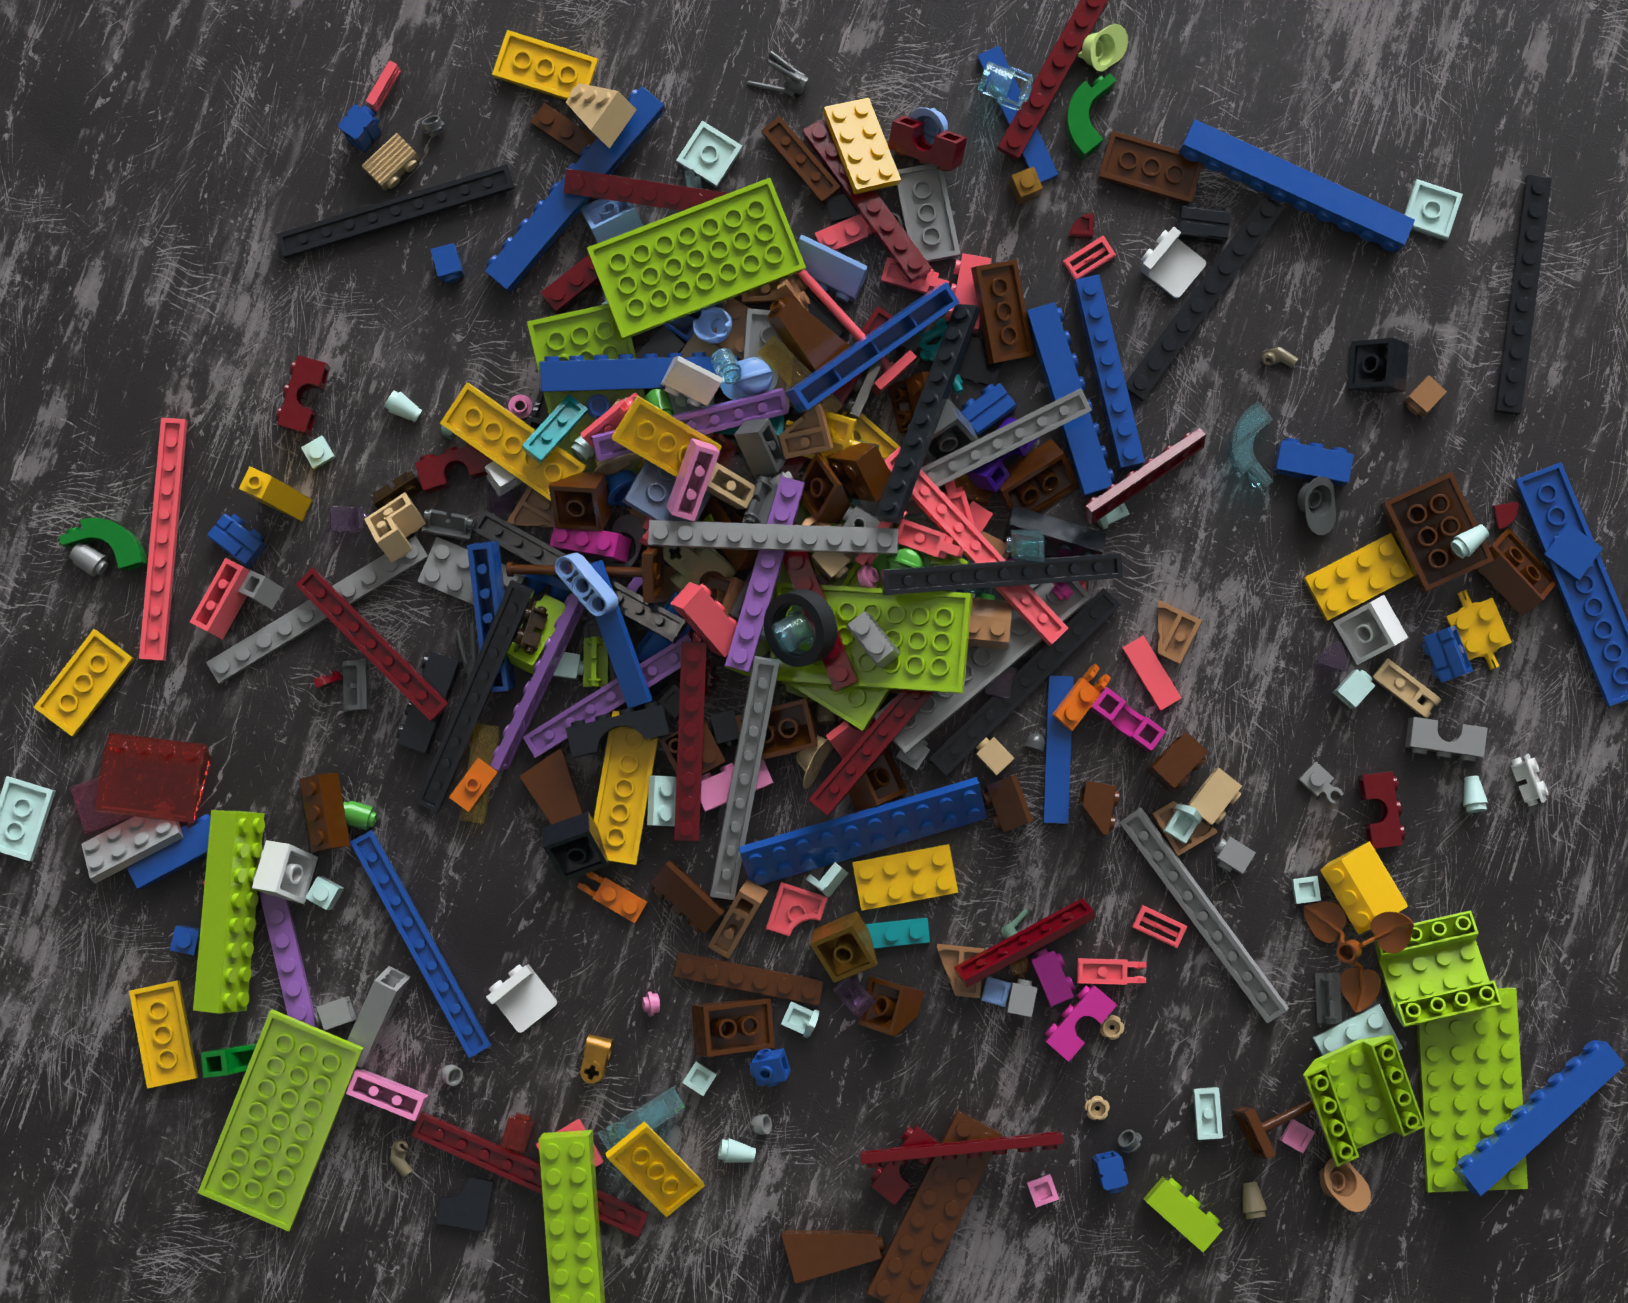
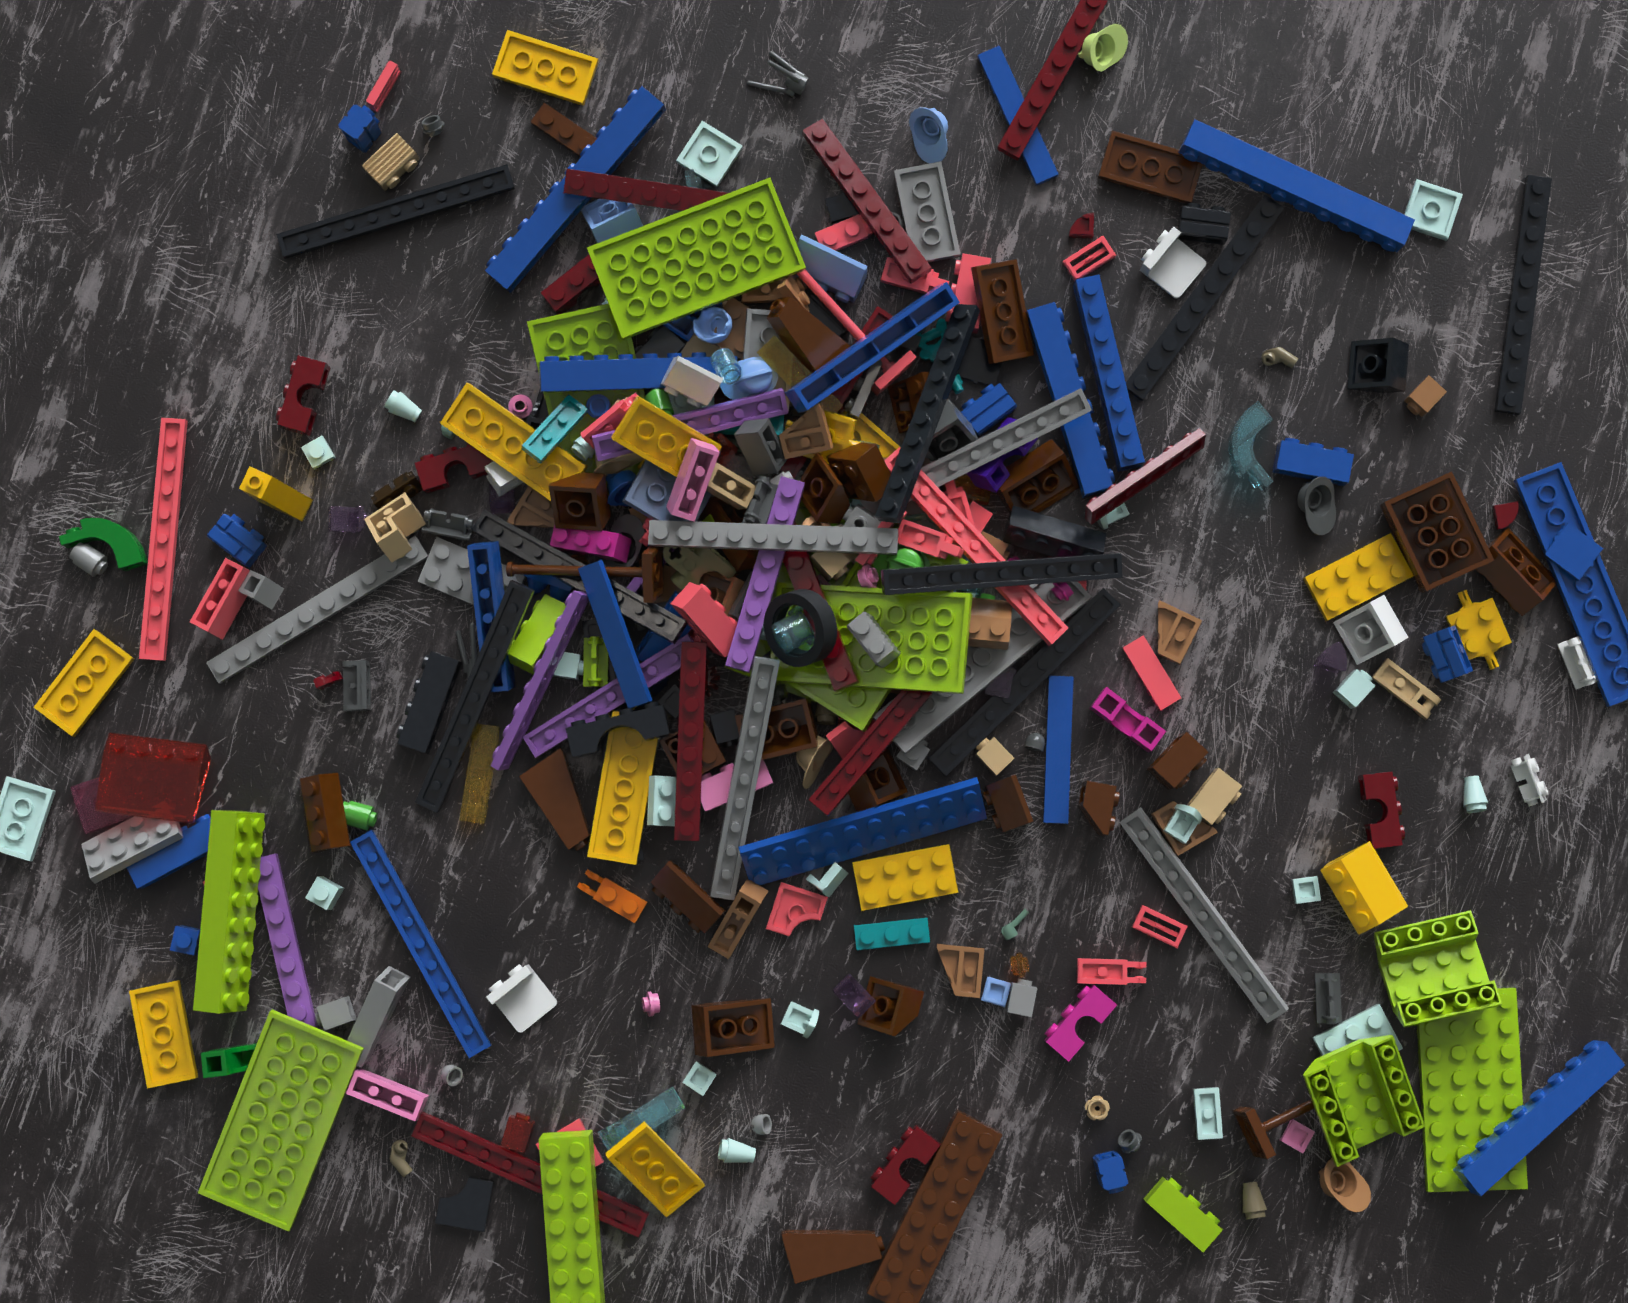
(285, 871): white slope -> none
(372, 644): dark red plate -> none
(447, 263): blue brick -> none
(473, 784): orange plate -> none
(526, 637): dark brown hinge -> none
(574, 846): black slope -> none
(575, 580): light blue beam -> none
(596, 1053): pearl gold piece -> none
(601, 110): tan wedge -> none
(748, 978): reddish brown plate -> none
(770, 1067): blue brick -> none
(801, 160): reddish brown plate -> none
(844, 947): pearl gold slope -> none
(861, 145): yellow plate -> none
(909, 140): dark red arch -> none
(972, 1148): dark red plate -> none
(997, 82): clear light blue piece -> none
(1024, 942): dark red plate -> none
(1025, 185): pearl gold brick -> none
(1026, 545): clear light blue slope -> none
(1042, 1190): bright pink plate -> none
(1051, 976): magenta brick -> none
(1079, 130): green arch -> none
(1080, 699): orange hinge -> none
(1118, 1027): tan plate -> none
(1233, 855): light grey brick -> none
(1318, 780): light grey plate -> none
(1390, 929): dark orange plant -> none
(1423, 737): light grey arch -> none
(1469, 541): light aqua cone -> none
(1577, 663): none -> white hinge

